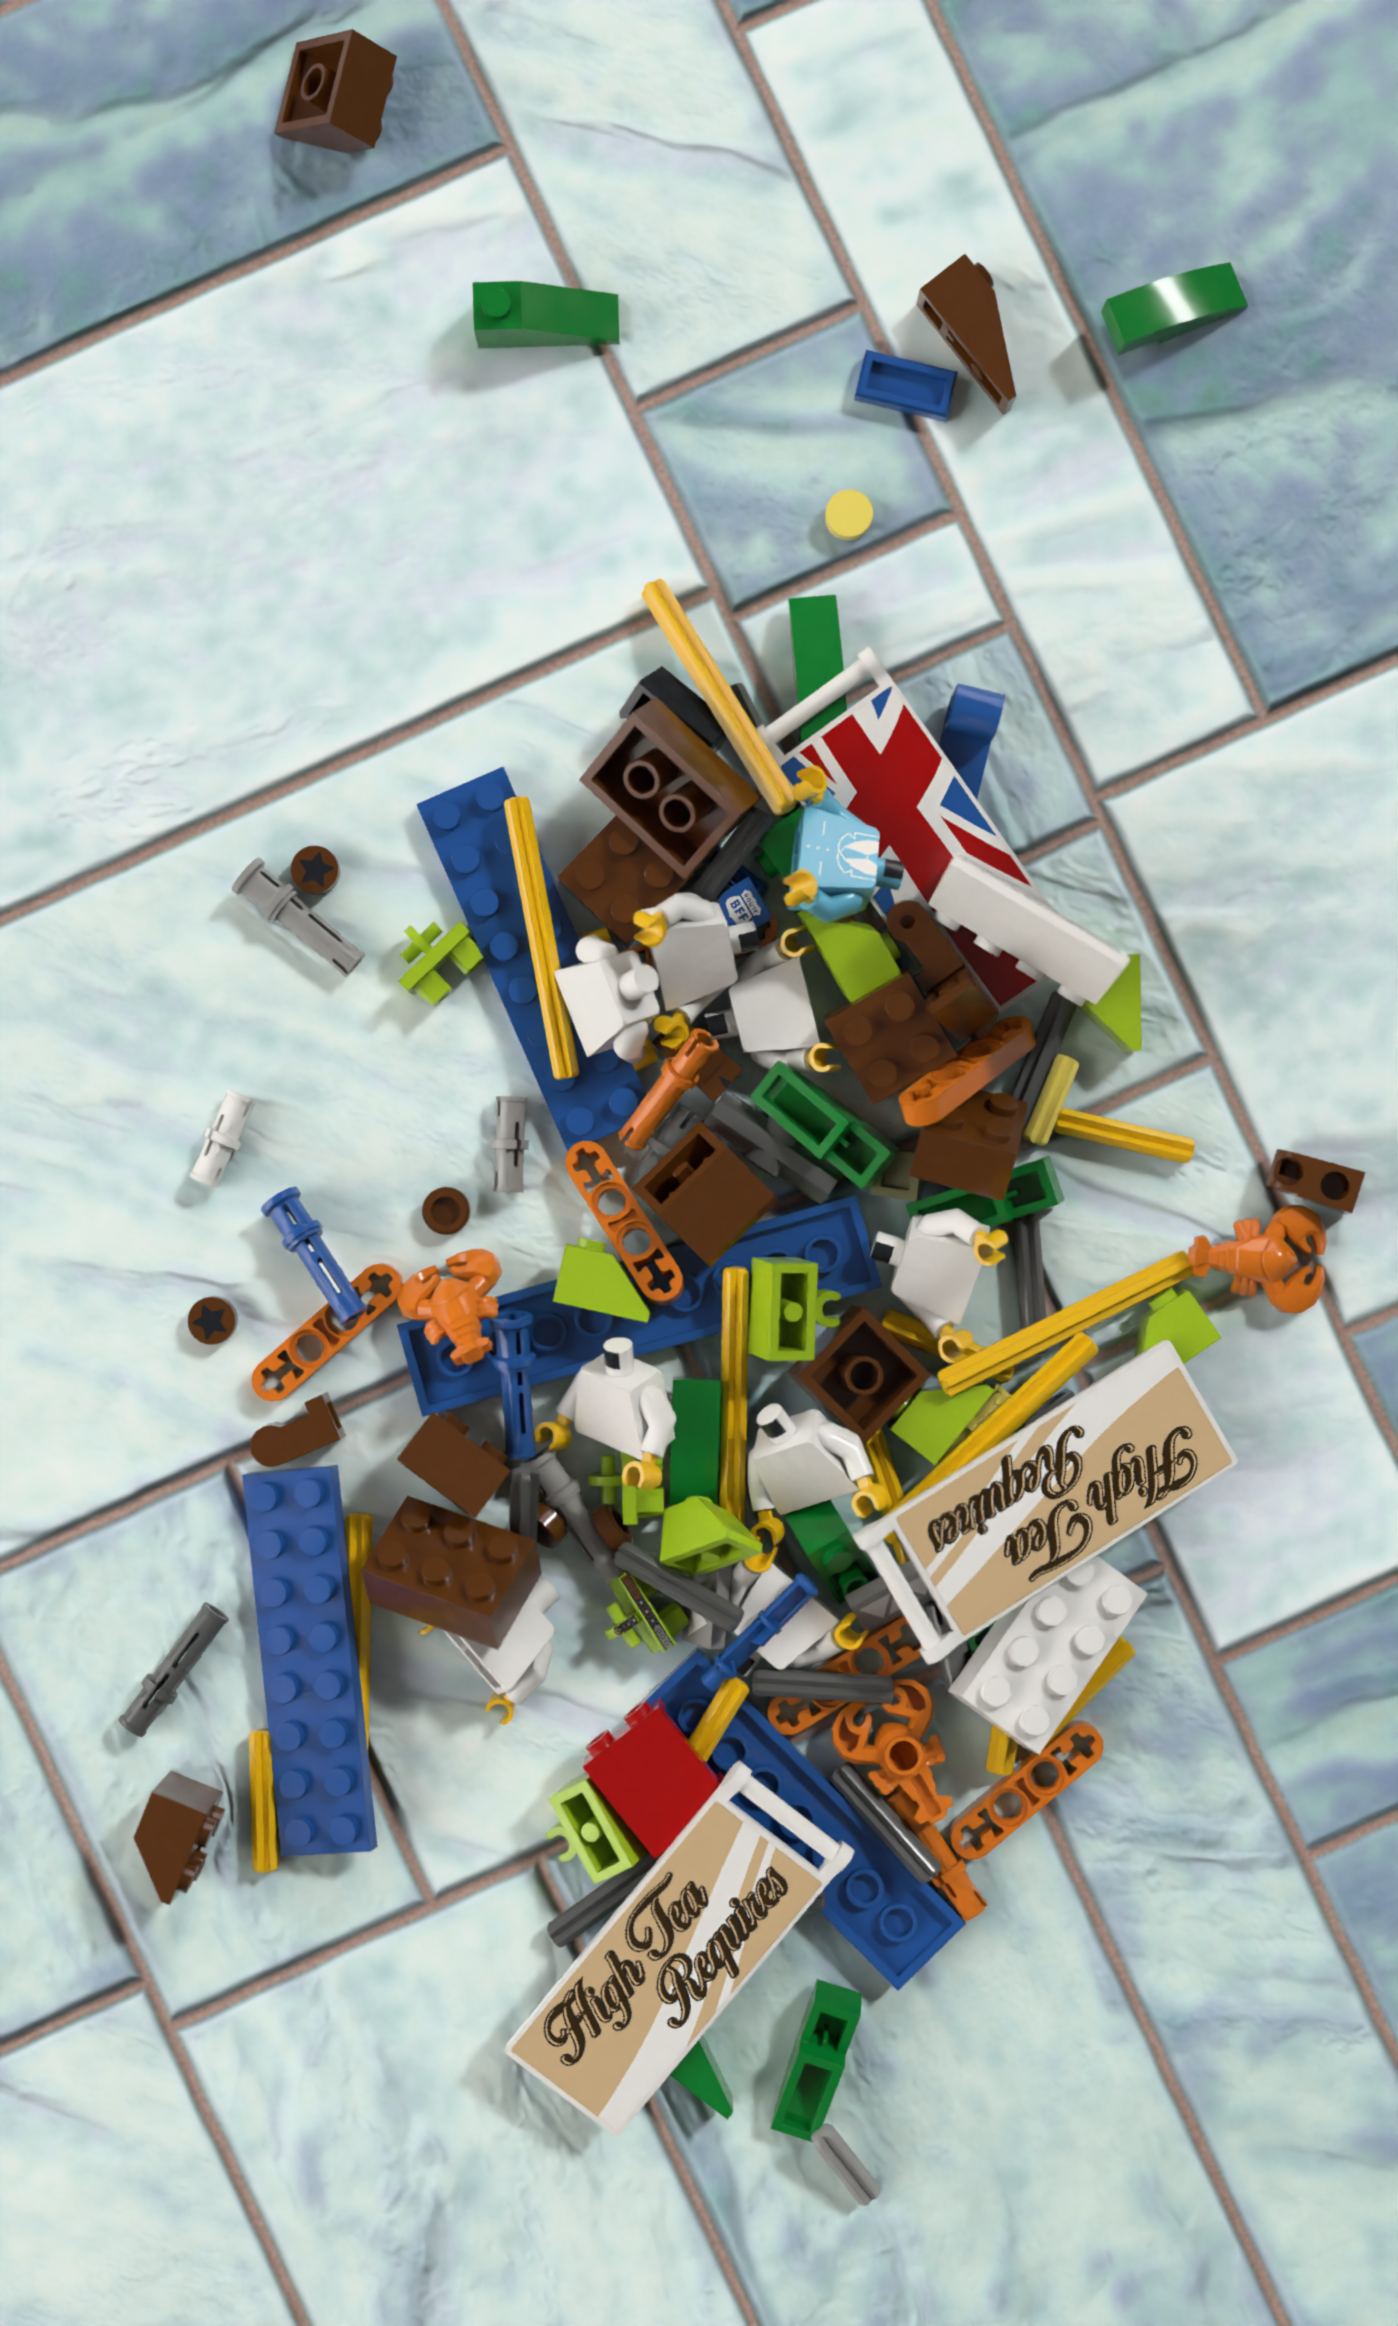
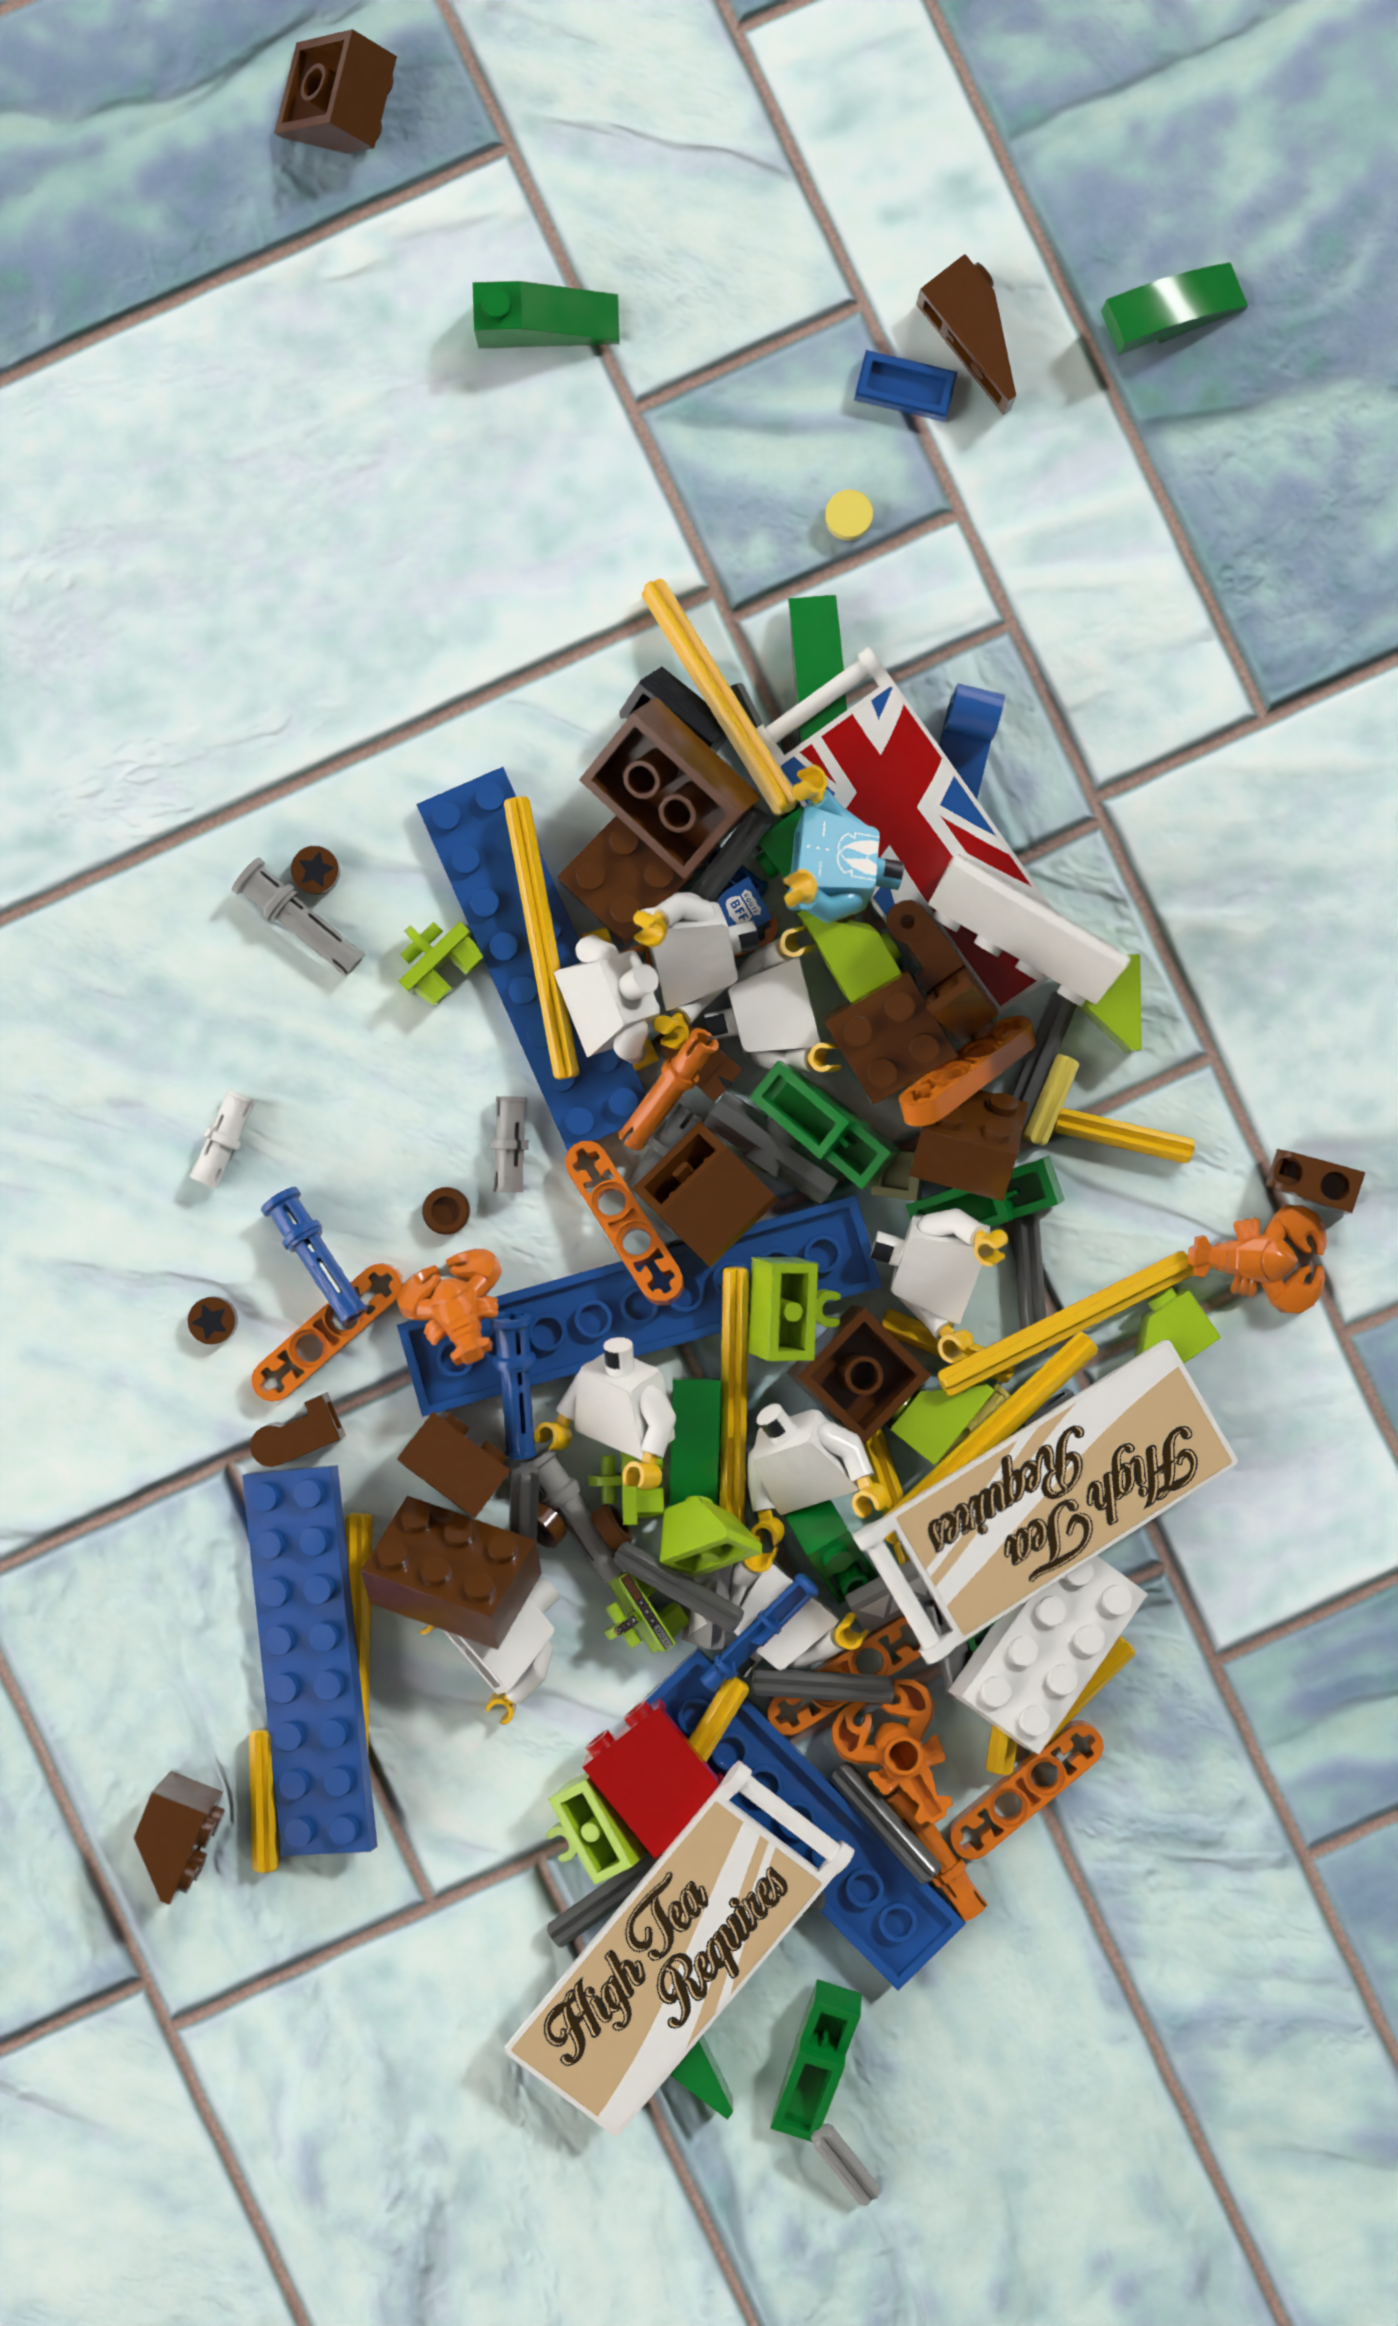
(141, 1713): dark grey pin -> none
(597, 1282): lime slope -> none

